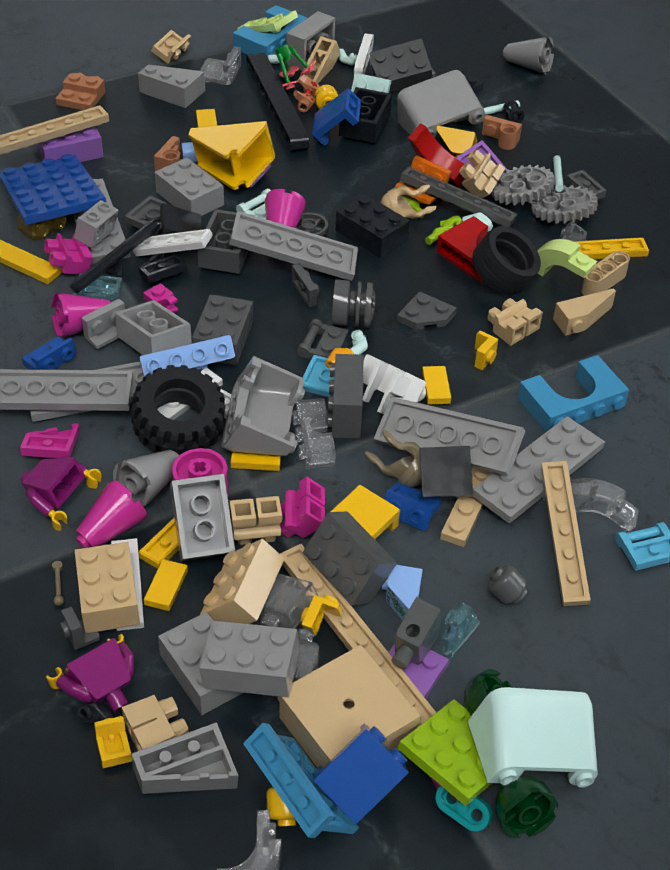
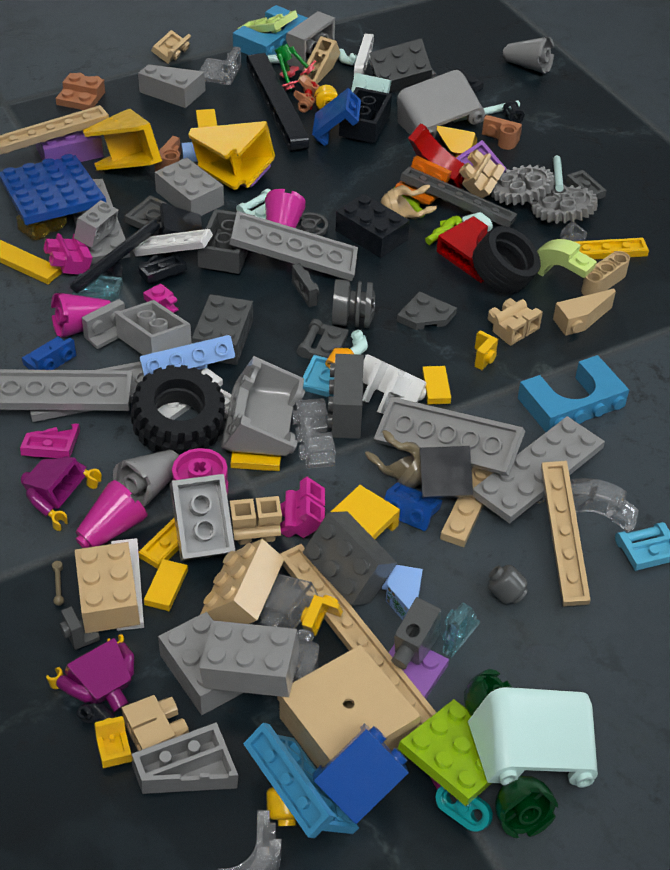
(127, 139): none -> yellow ladder

